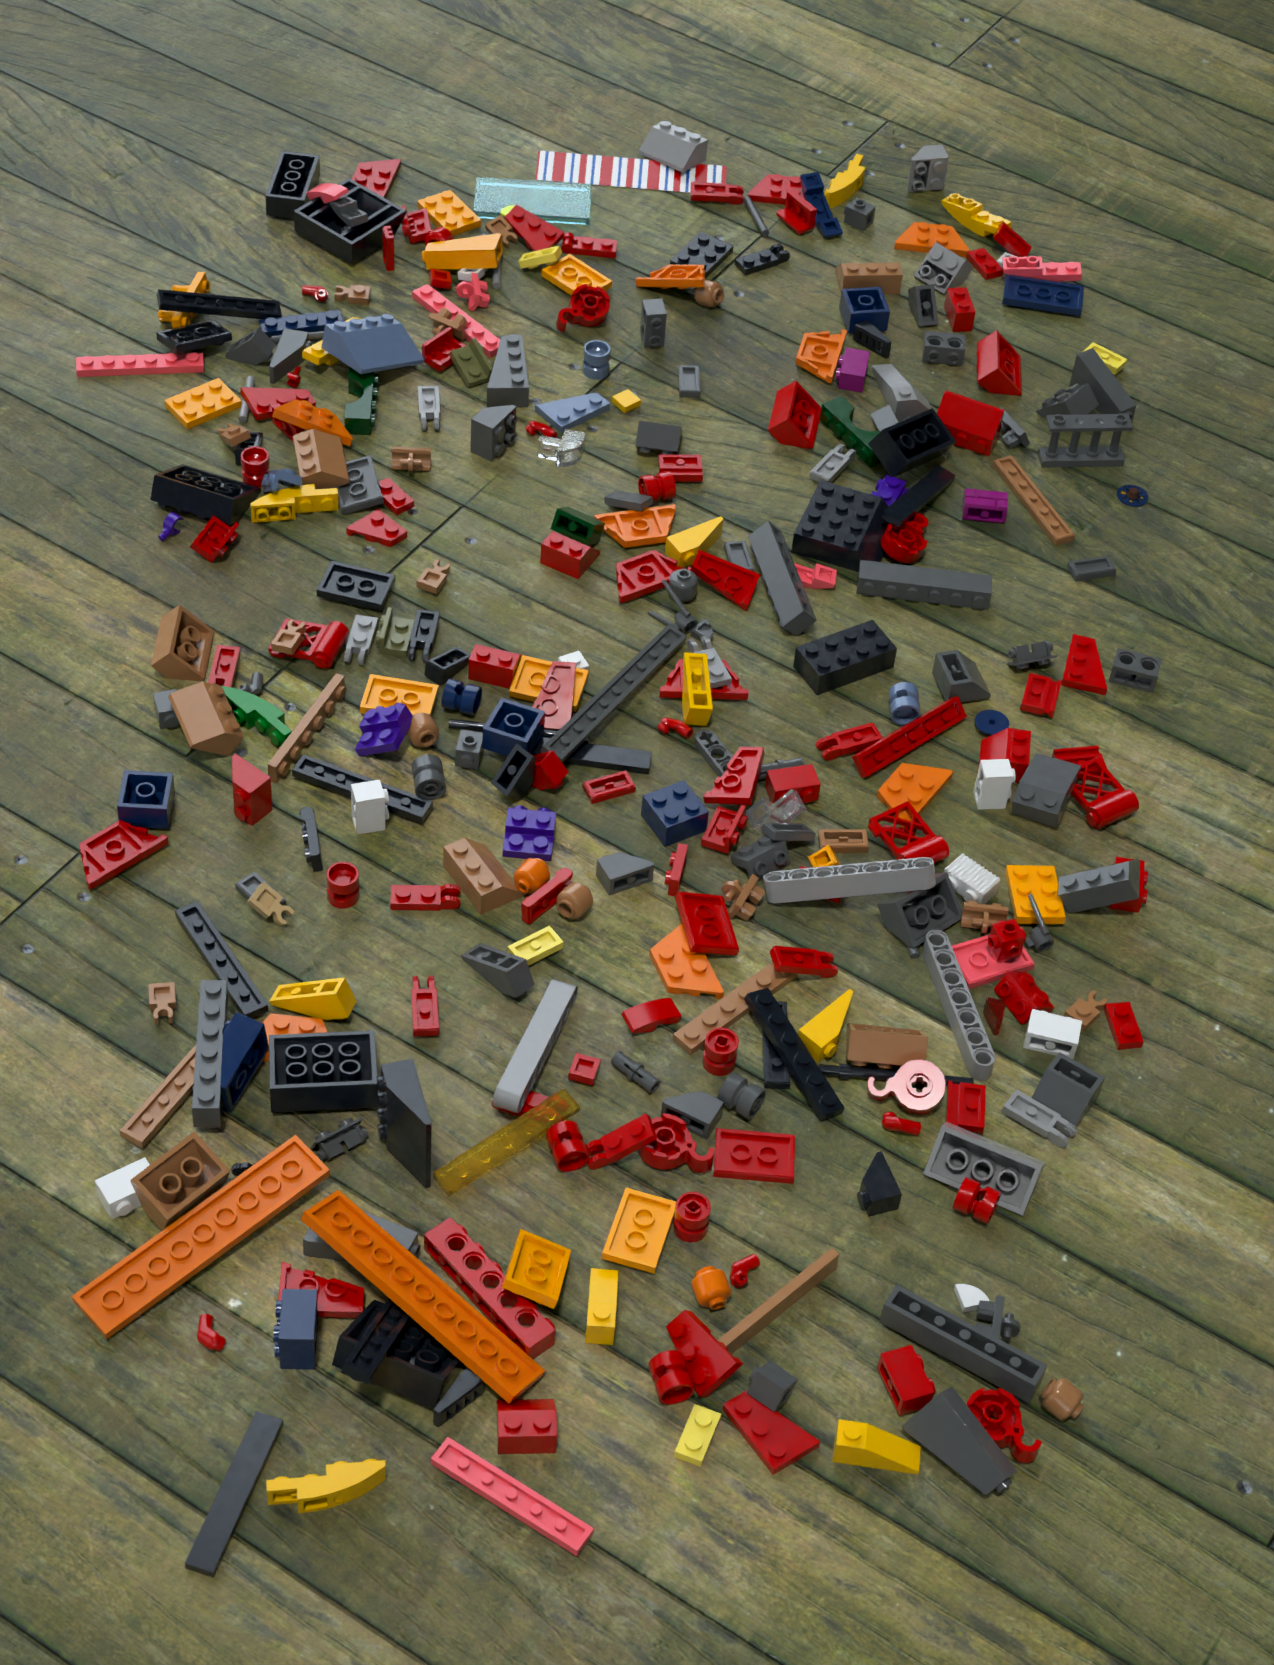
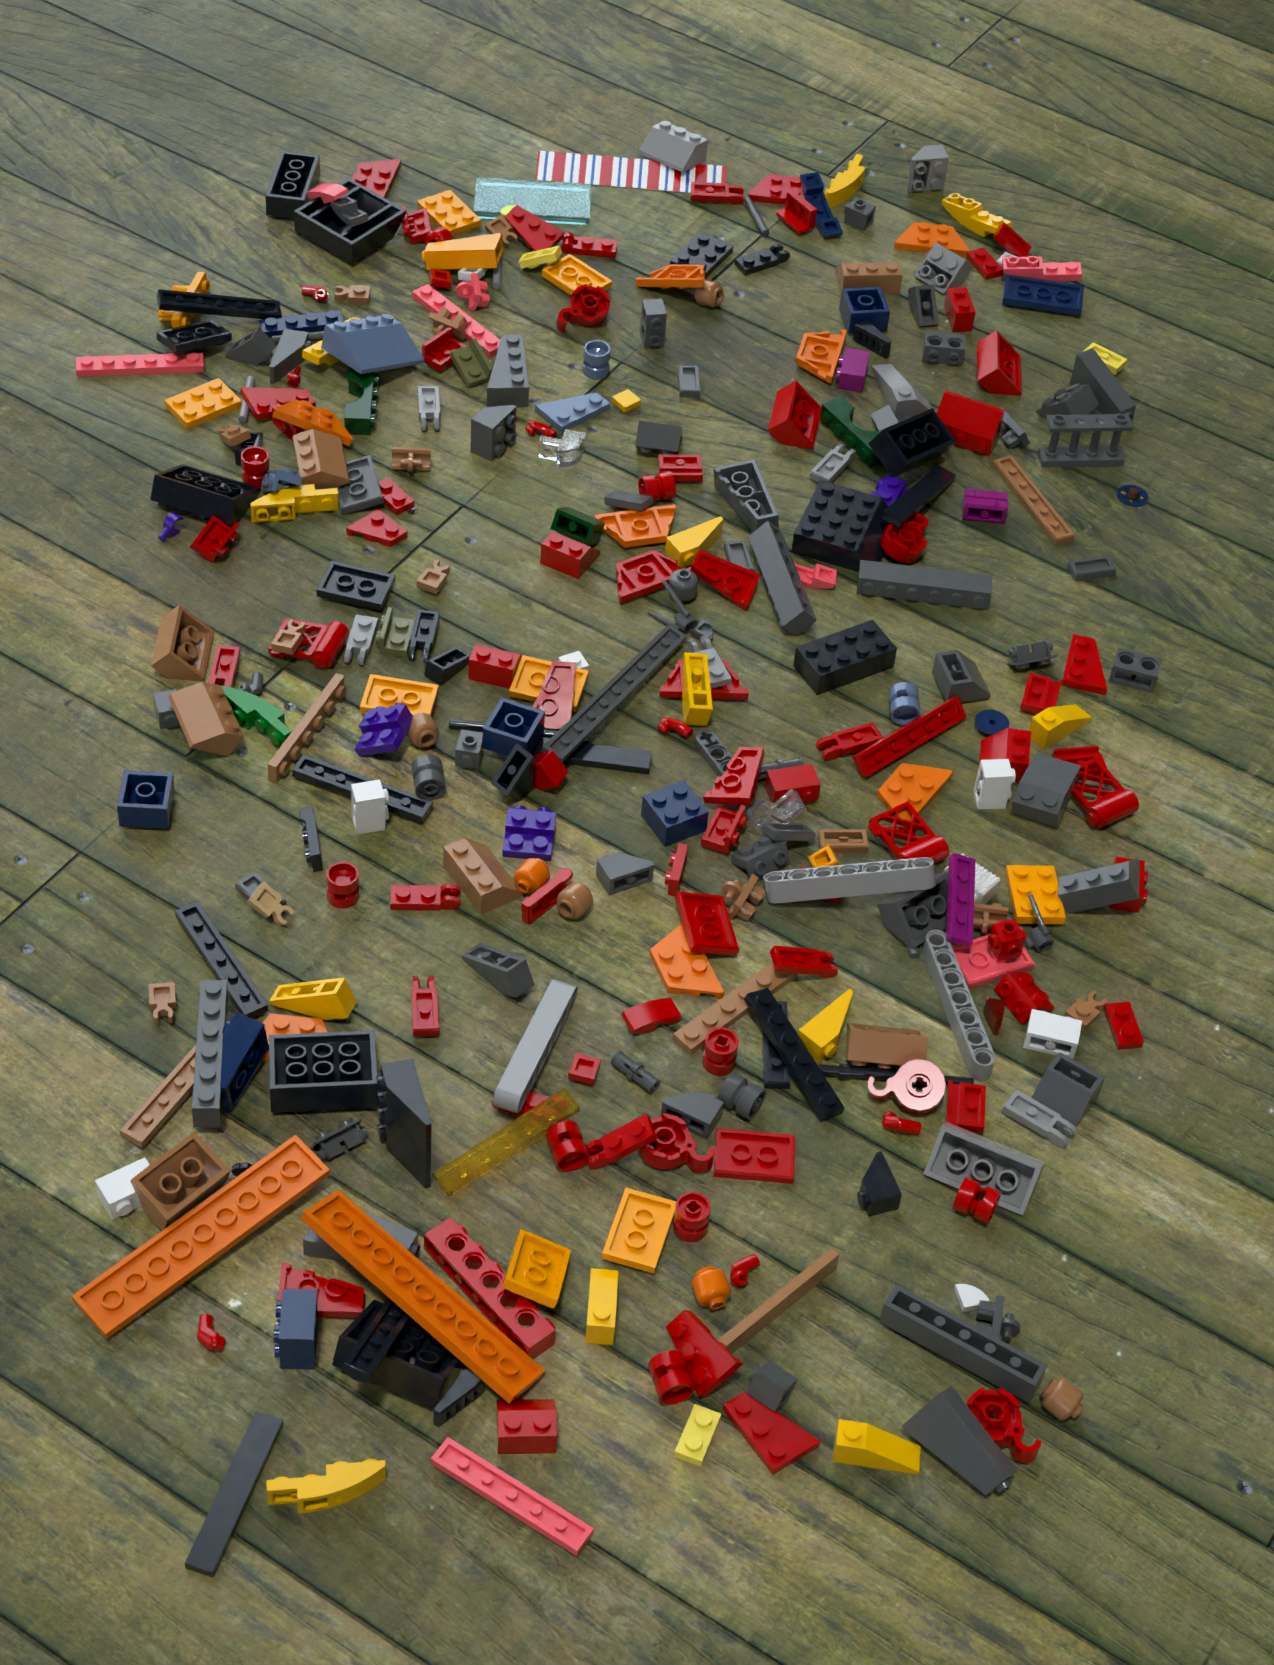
(116, 850): red wing -> none
(250, 791): red slope -> none
(388, 248): red tile -> none
(459, 696): dark blue wheel -> none
(537, 945): light yellow plate -> none
(611, 789): red tile -> none
(746, 493): none -> dark grey wedge
(905, 1379): red brick -> none
(960, 900): none -> magenta plate
(1056, 724): none -> yellow slope

